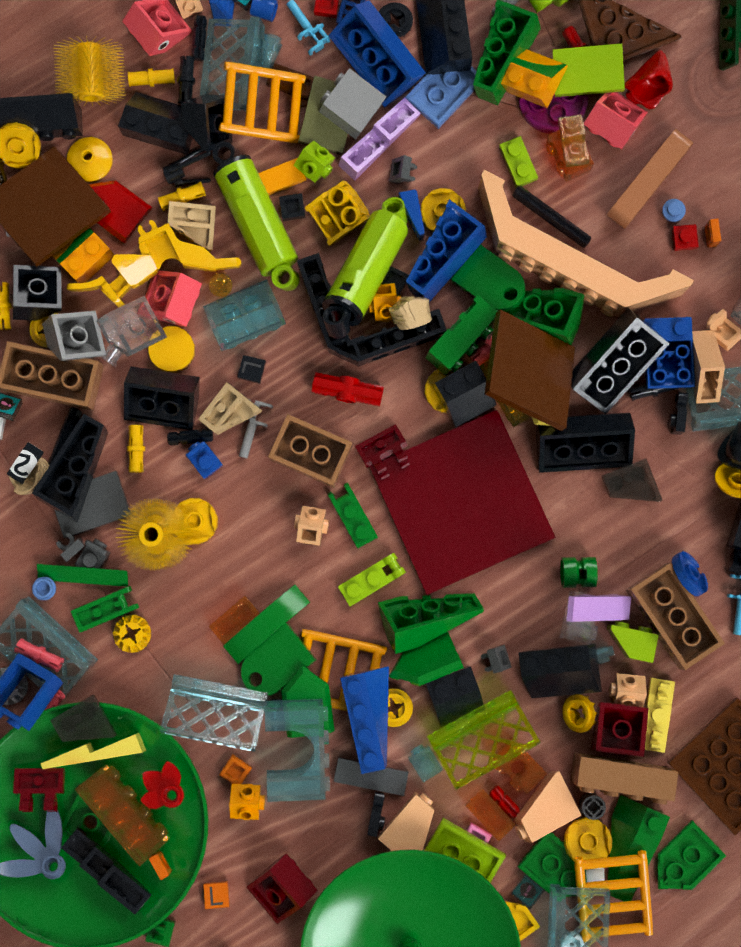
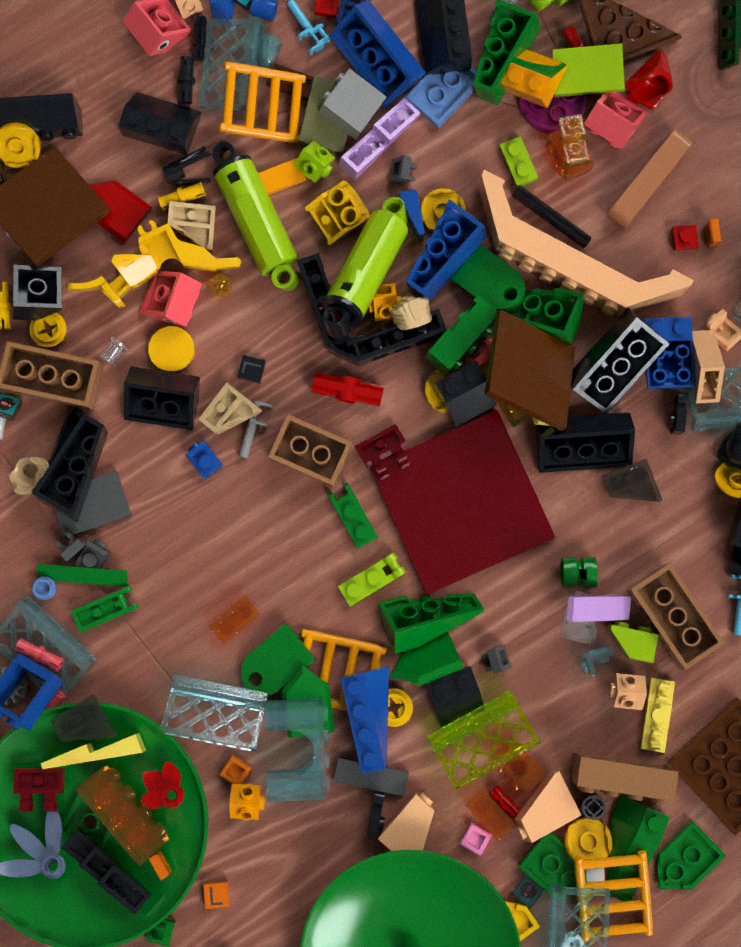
(25, 463): sticker -> none
(74, 335): light grey slope -> none
(84, 256): light orange slope -> none
(89, 71): yellow piece -> none
(98, 165): yellow dish -> none
(132, 327): clear slope -> none
(136, 449): yellow pin -> none
(142, 637): yellow gear -> none
(146, 530): yellow piece -> none
(151, 77): yellow pin -> none
(190, 436): black axle -> none
(202, 118): black slope -> none
(204, 520): yellow tile -> none
(244, 315): clear light blue slope -> none
(266, 624): green slope -> none
(282, 888): dark red slope -> none
(292, 207): black plate -> none
(311, 525): light nougat brick -> none
(397, 277): black tile -> none
(400, 12): black gear -> none
(424, 762): clear light blue bracket -> none
(467, 848): lime tile -> none
(560, 671): black slope -> none
(571, 715): yellow gear -> none
(620, 729): dark red slope -> none
(644, 392): black pin -> none
(673, 210): medium blue plate -> none
(688, 574): blue tile -> none

